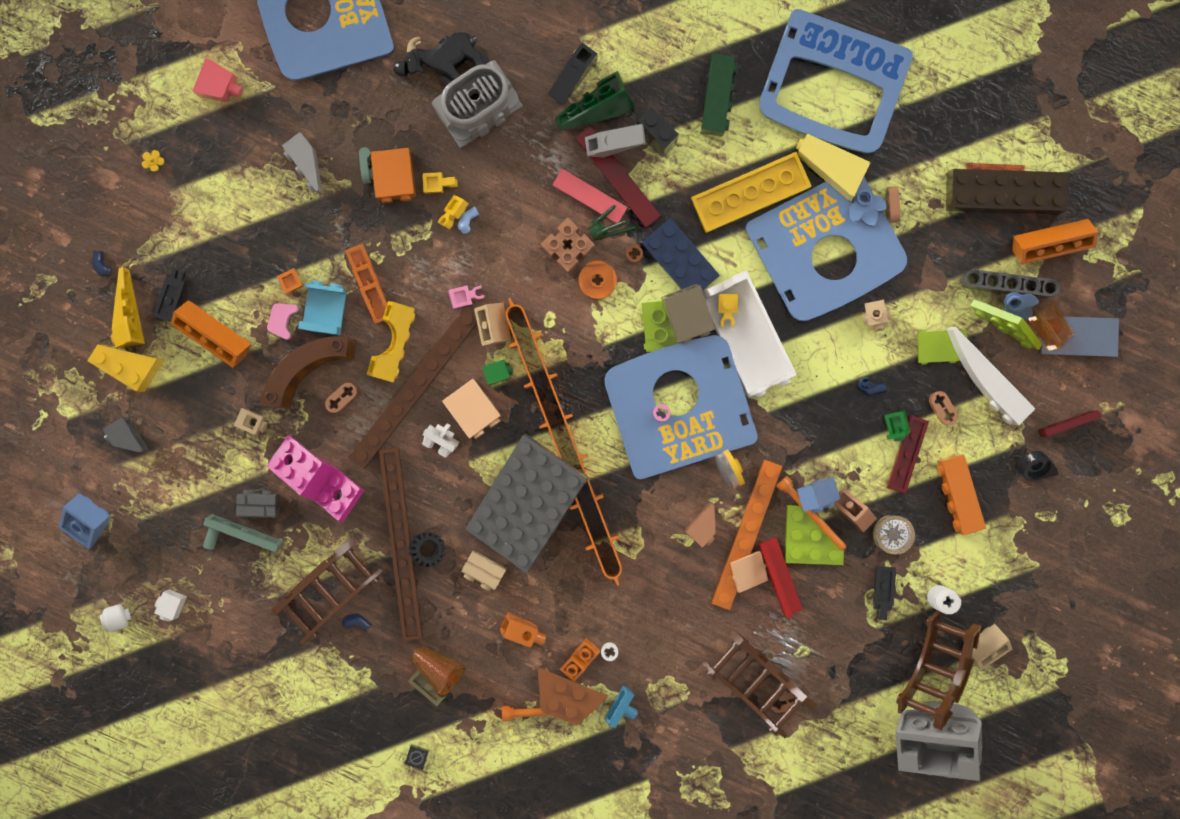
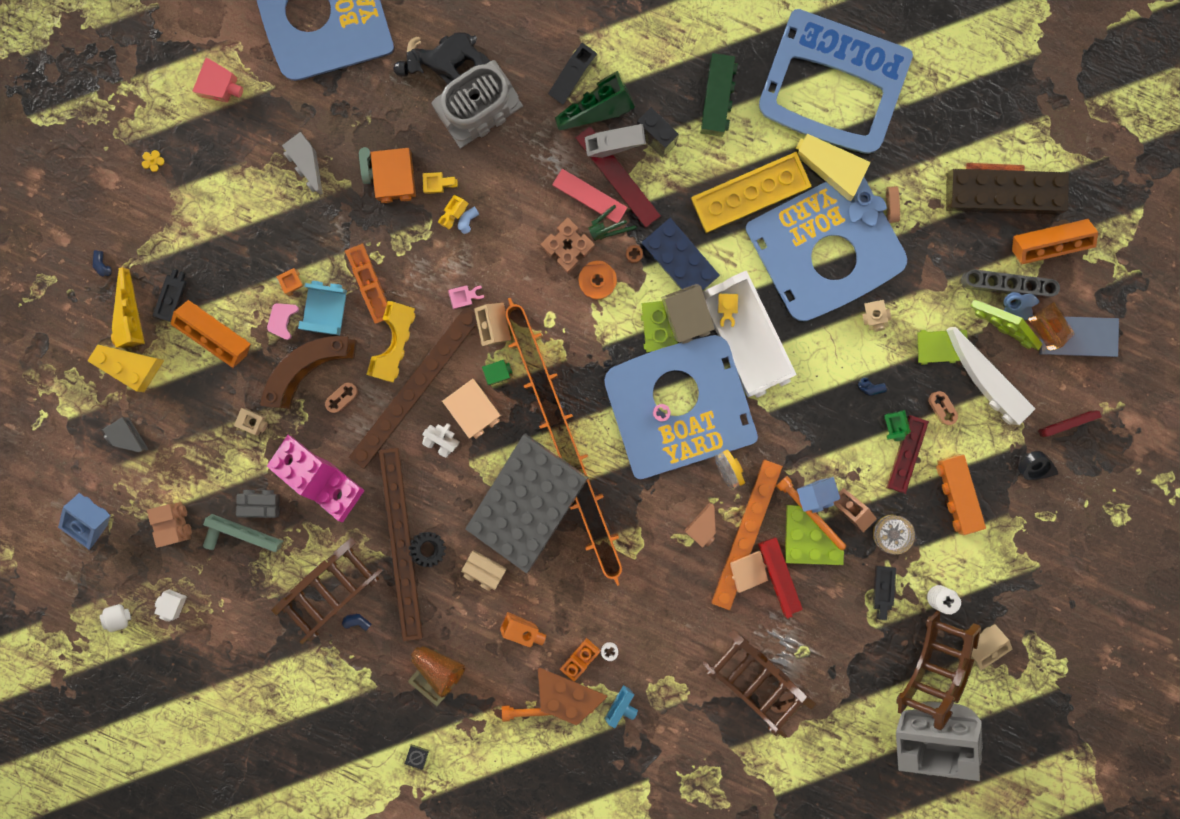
(169, 524): none -> nougat brick

